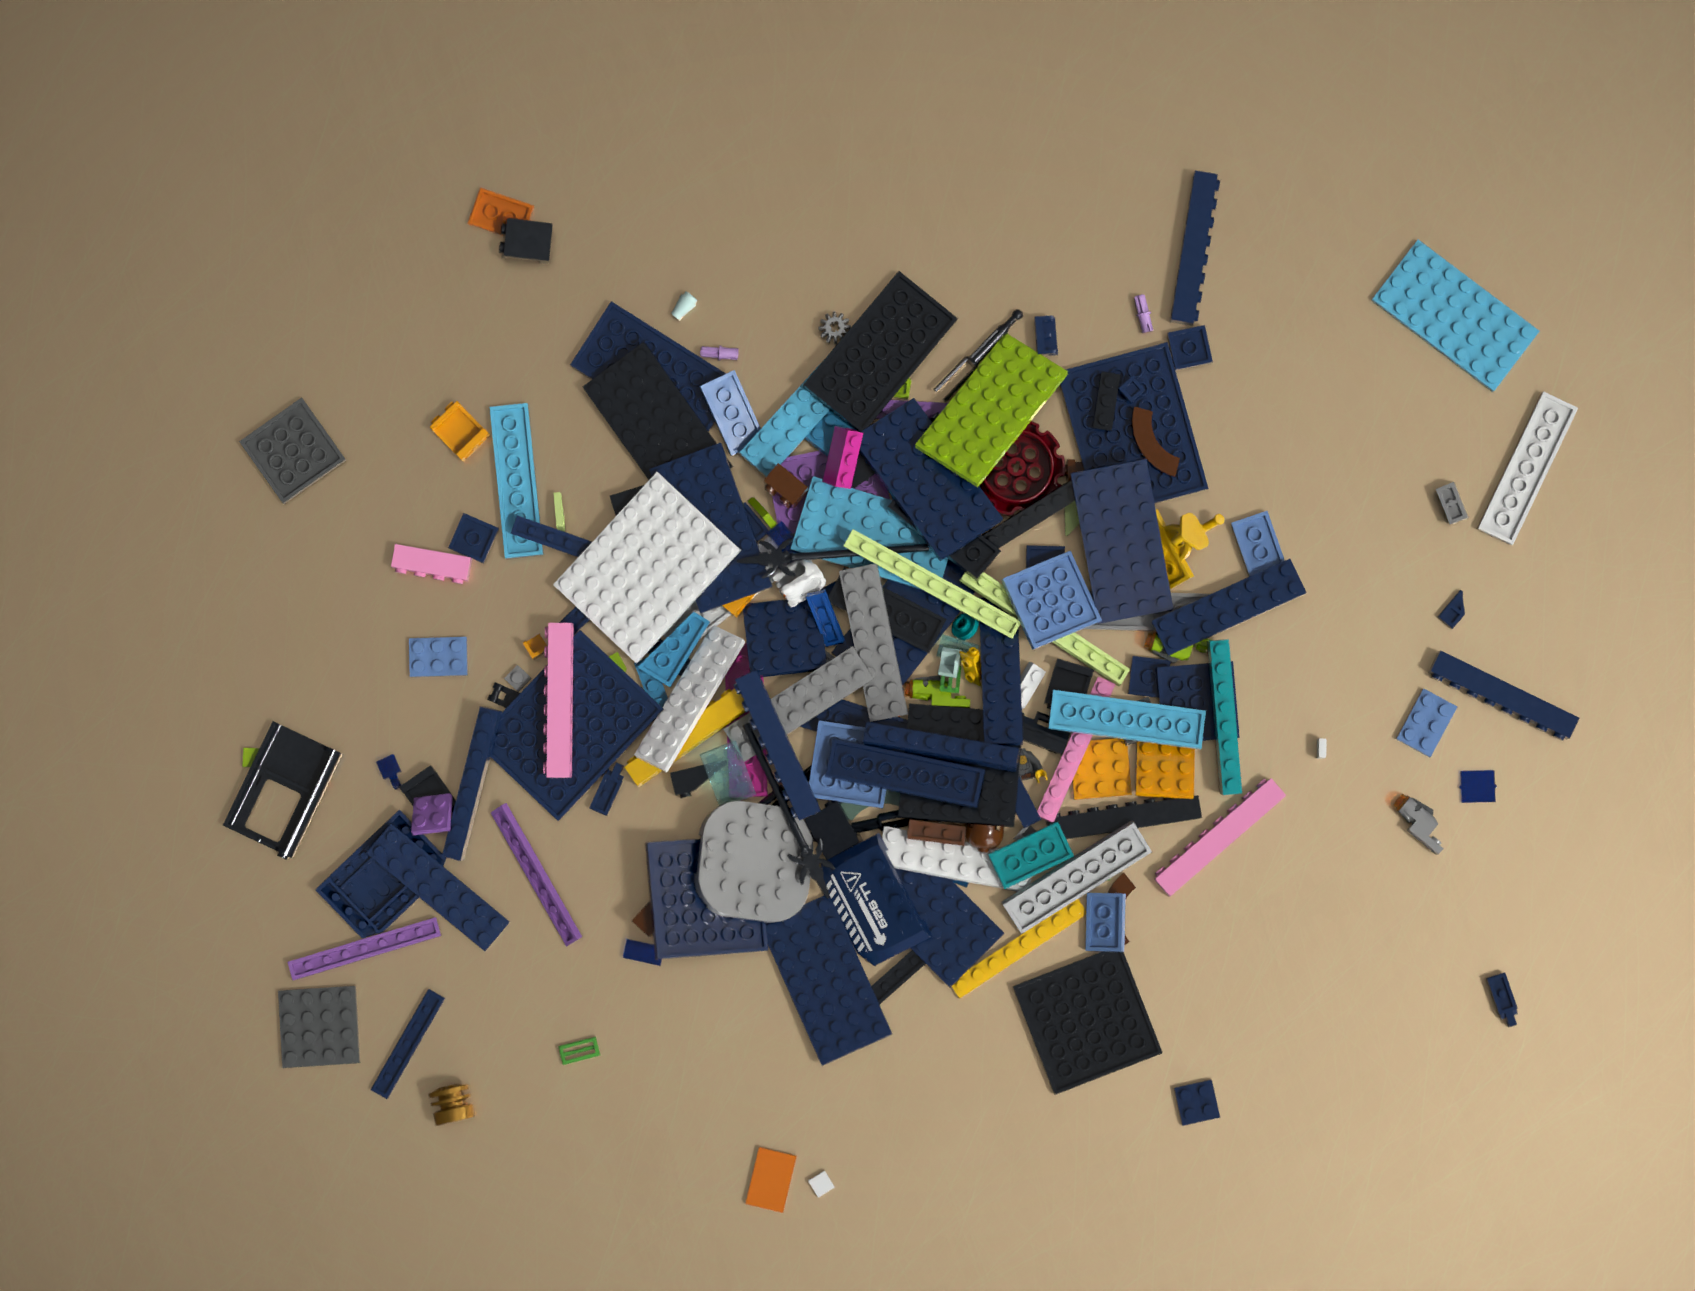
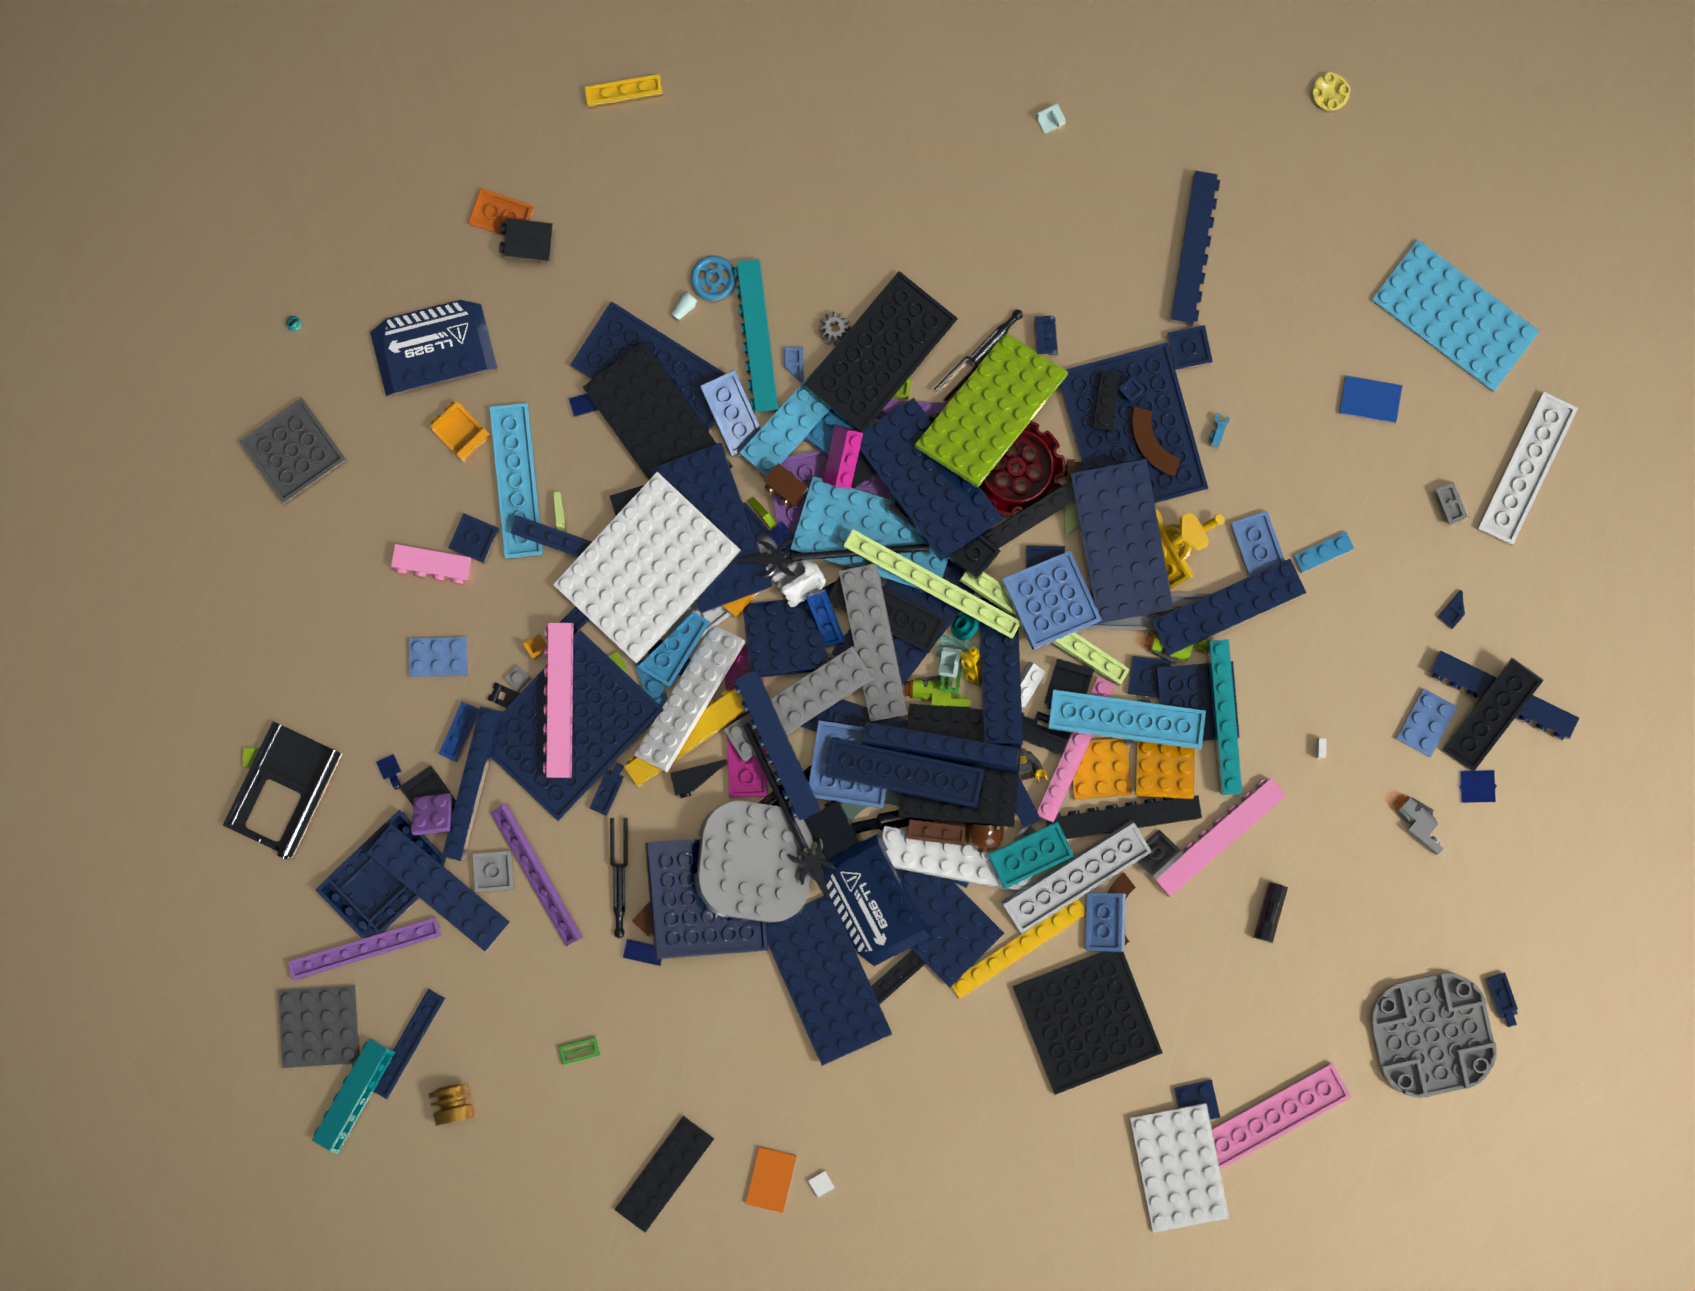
(296, 326): none -> teal hinge
(353, 1096): none -> teal brick
(432, 346): none -> dark blue slope
(459, 731): none -> blue plate
(493, 871): none -> light grey plate
(582, 405): none -> clear blue tile
(619, 877): none -> black piece
(623, 90): none -> yellow plate
(664, 1174): none -> black plate
(703, 265): none -> dark azure plate
(720, 353): lavender axle -> none
(727, 773): clear light blue plate -> none
(757, 336): none -> teal brick
(794, 362): none -> medium blue tile
(1050, 118): none -> light aqua panel
(1143, 313): lavender axle -> none
(1163, 855): none -> dark grey plate
(1179, 1167): none -> white plate
(1217, 435): none -> dark azure plate
(1270, 912): none -> black piece
(1279, 1115): none -> bright pink plate
(1323, 552): none -> dark azure plate
(1331, 91): none -> light yellow dish
(1370, 399): none -> blue tile
(1433, 1035): none -> light grey plate
(1493, 714): none -> black plate

